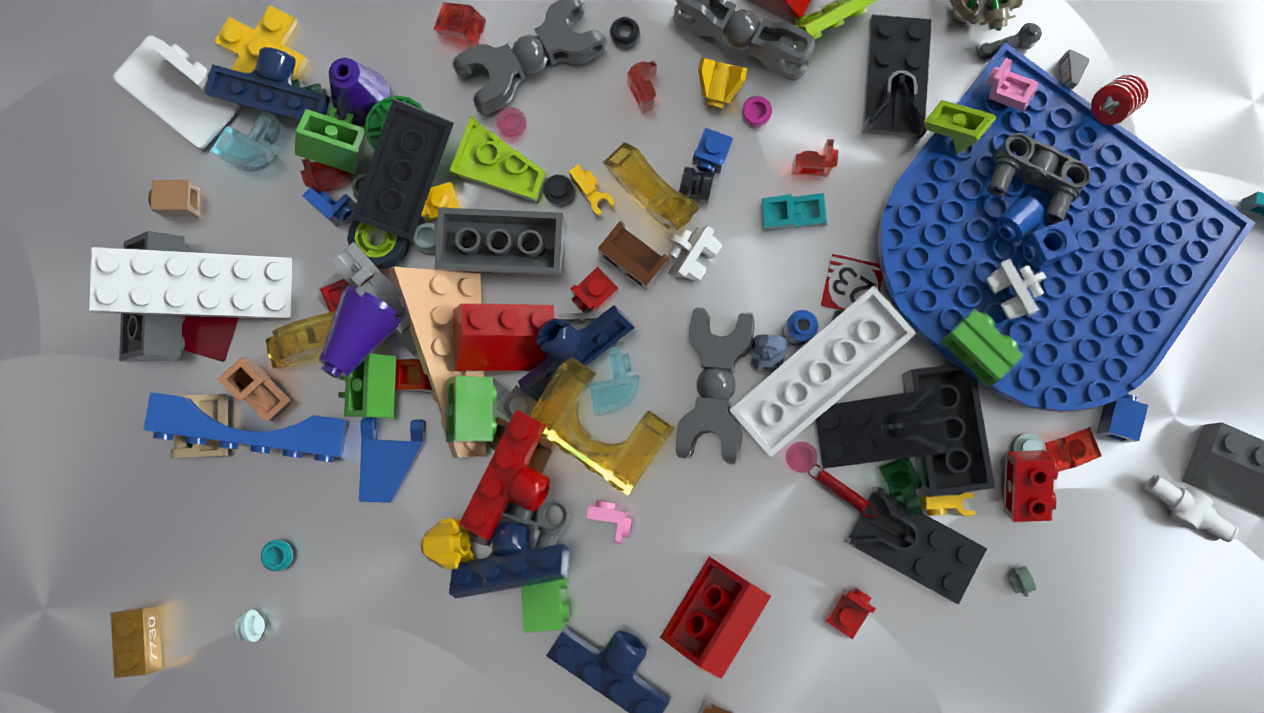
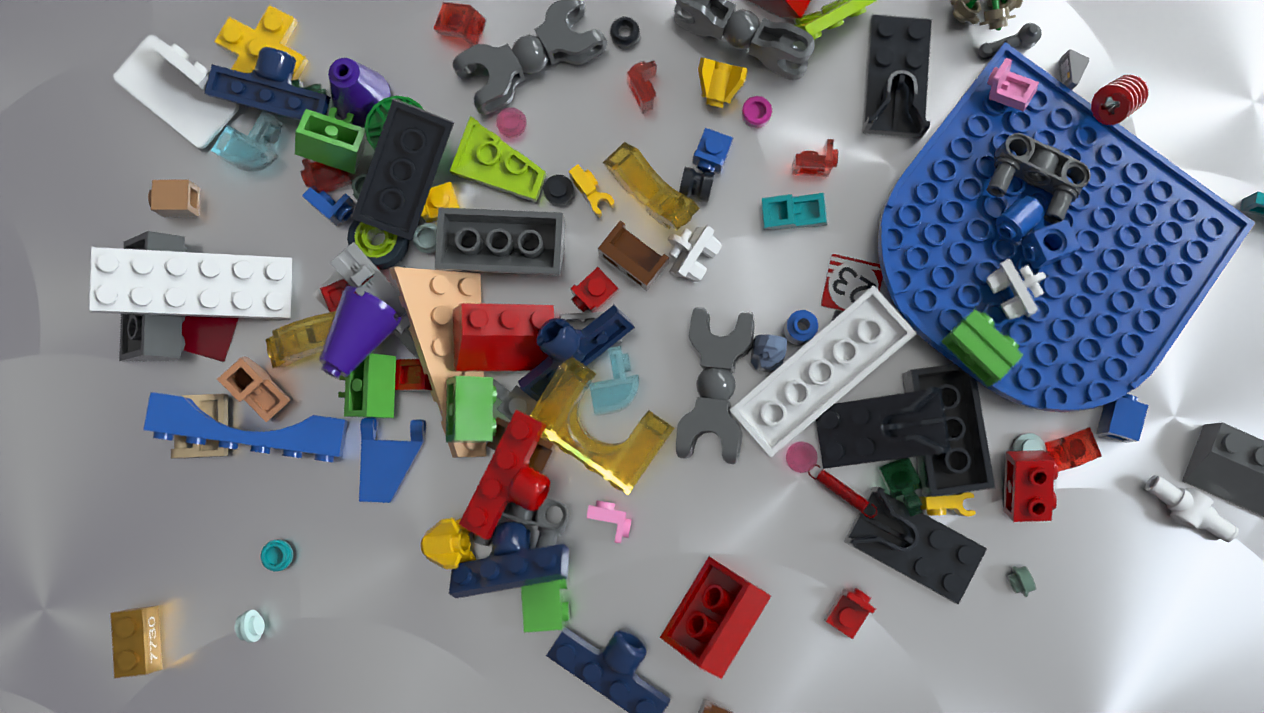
(958, 122): lime slope -> none

